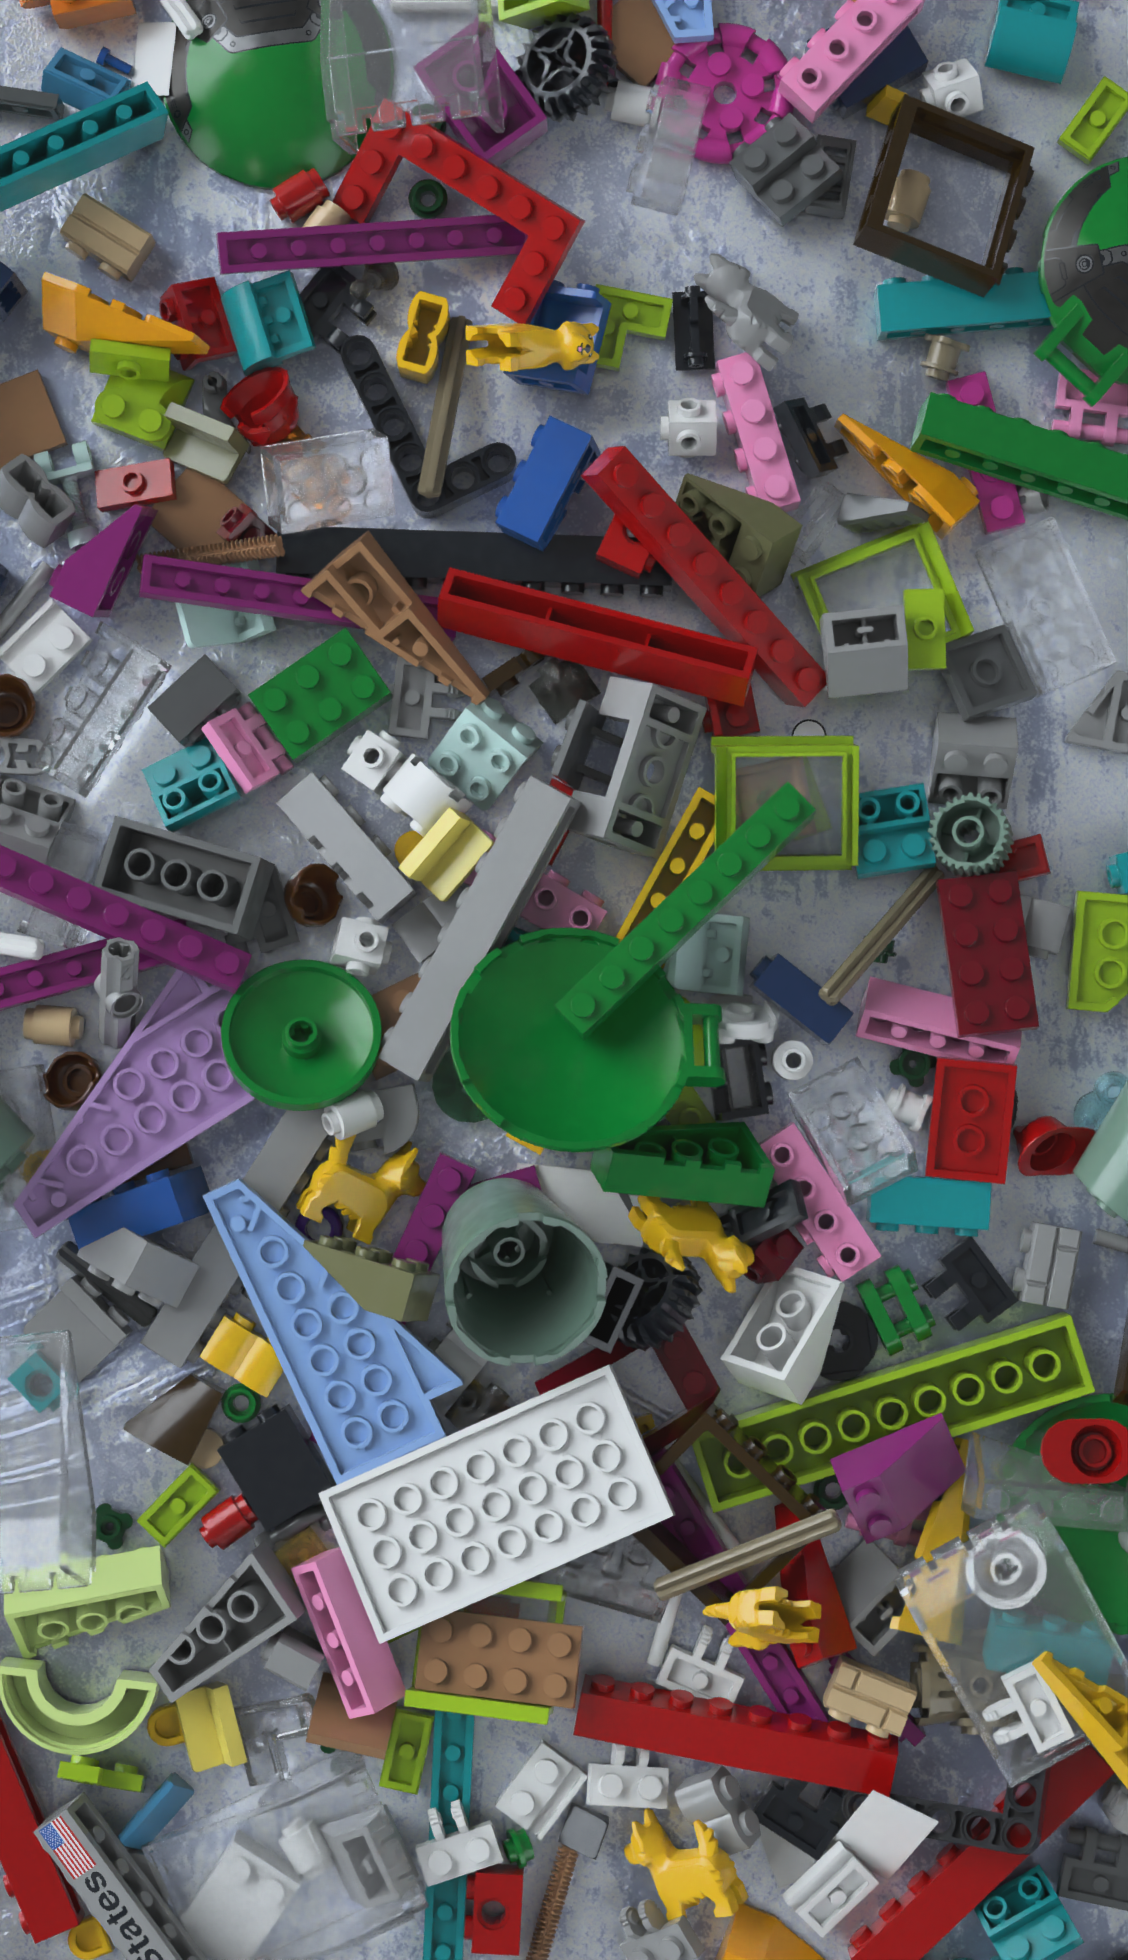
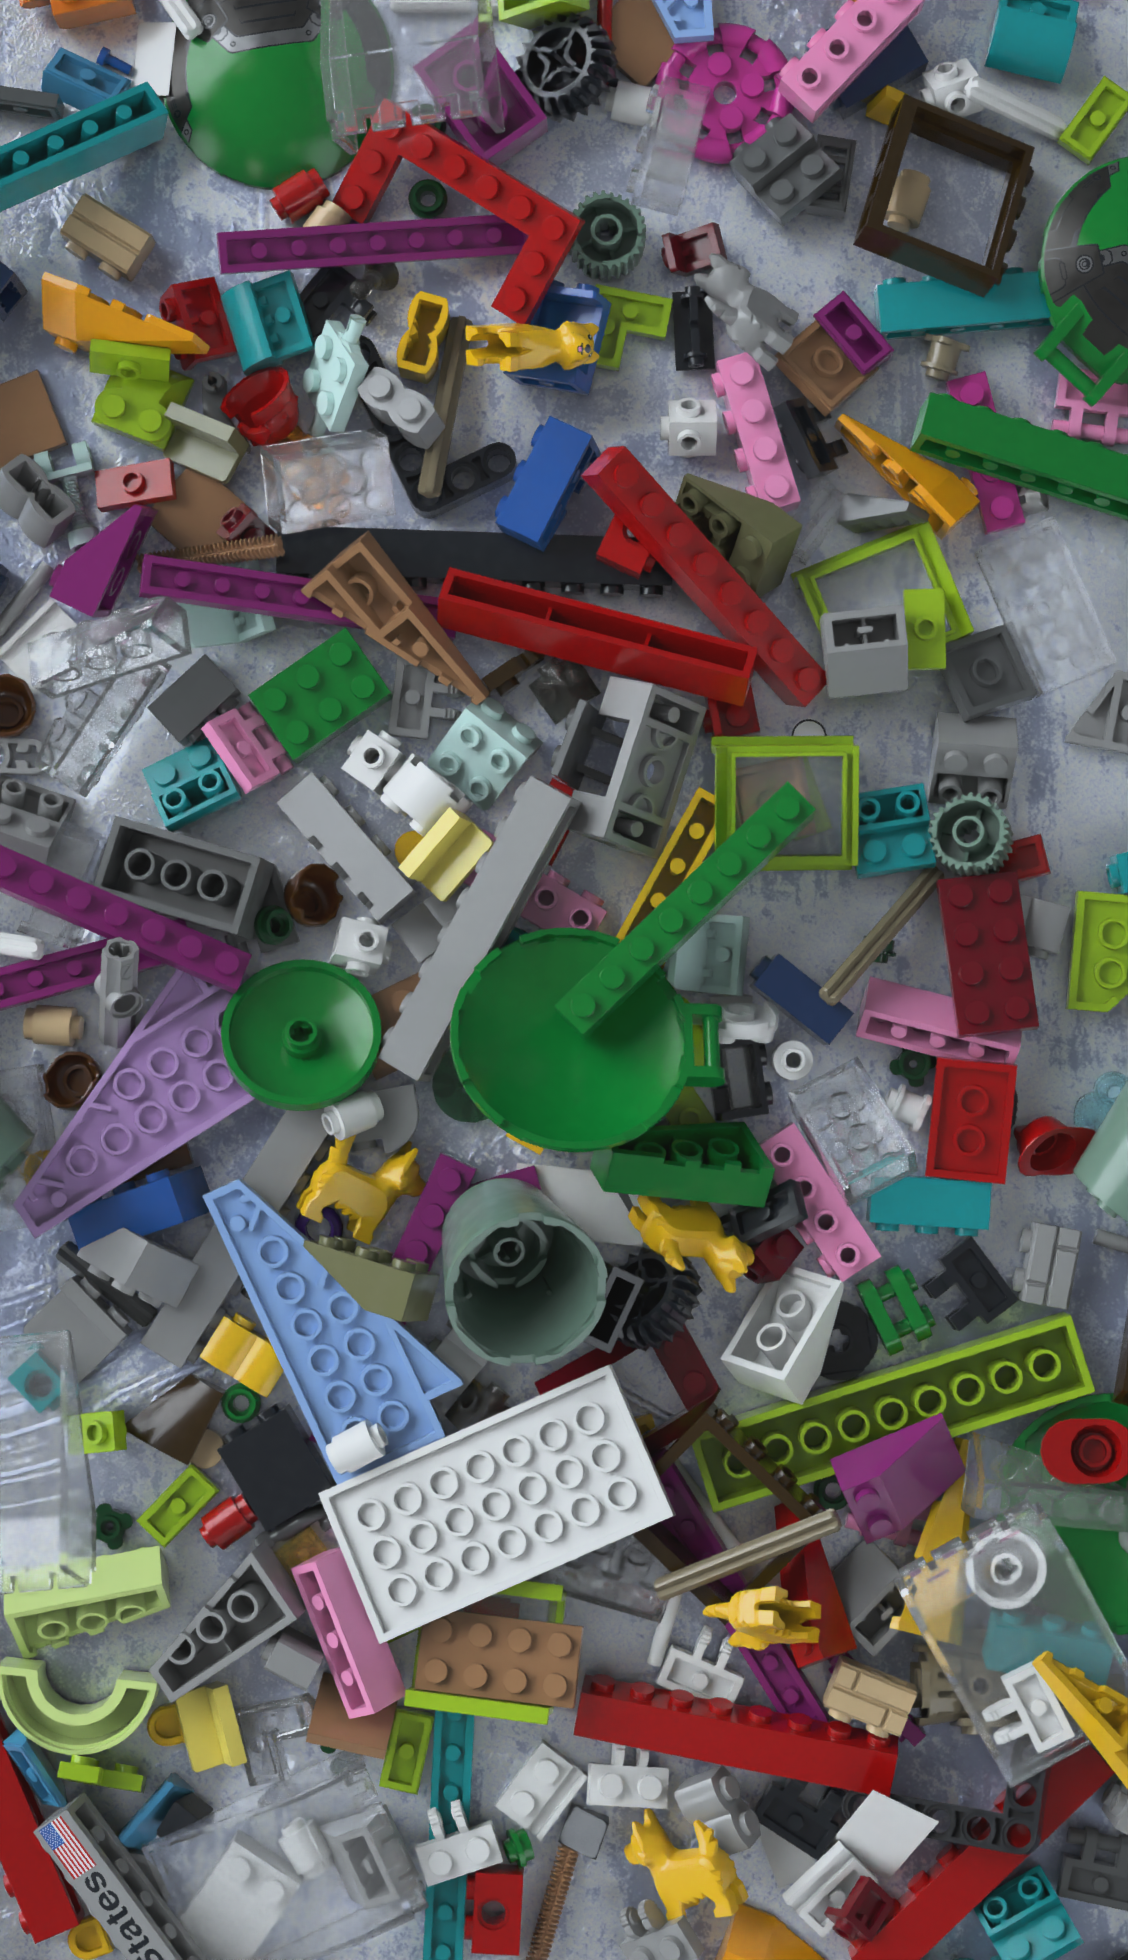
(36, 1769): none -> dark azure slope
(104, 1431): none -> lime bracket
(109, 647): none -> clear wedge
(183, 1813): none -> black slope
(281, 923): none -> dark green plate
(335, 375): none -> light aqua plate
(357, 1447): none -> white brick
(401, 407): none -> light grey brick
(611, 257): none -> sand green brick
(691, 250): none -> bracket
(821, 369): none -> medium nougat tile
(854, 333): none -> magenta slope
(862, 1911): none -> dark red bracket
(1014, 108): none -> white axle

